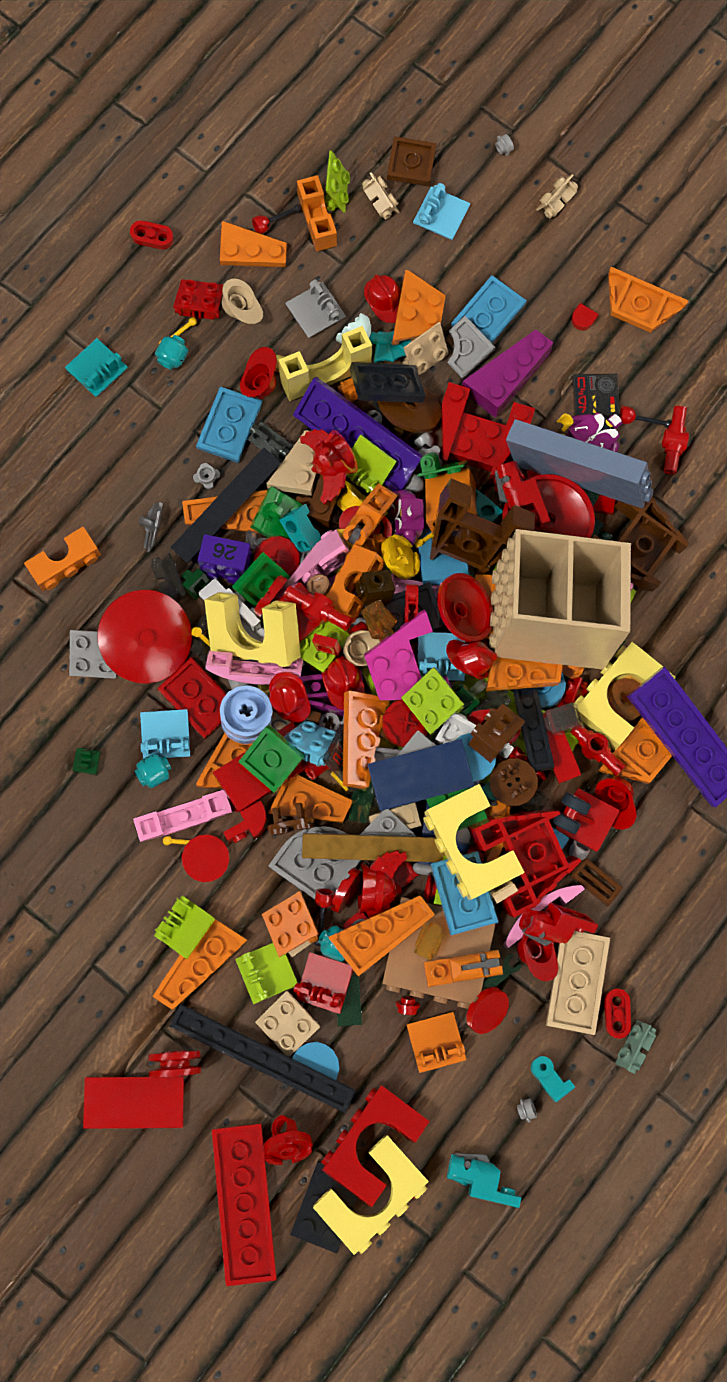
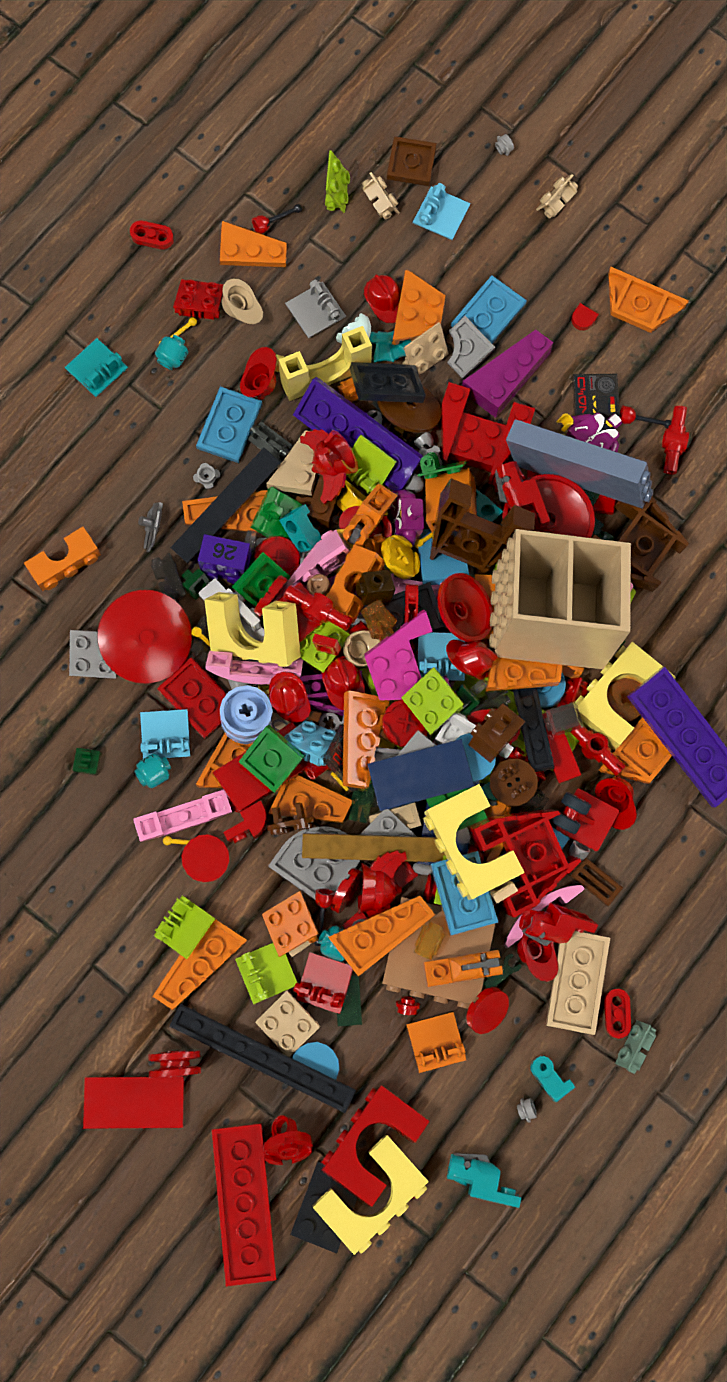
(314, 209): orange arch -> none

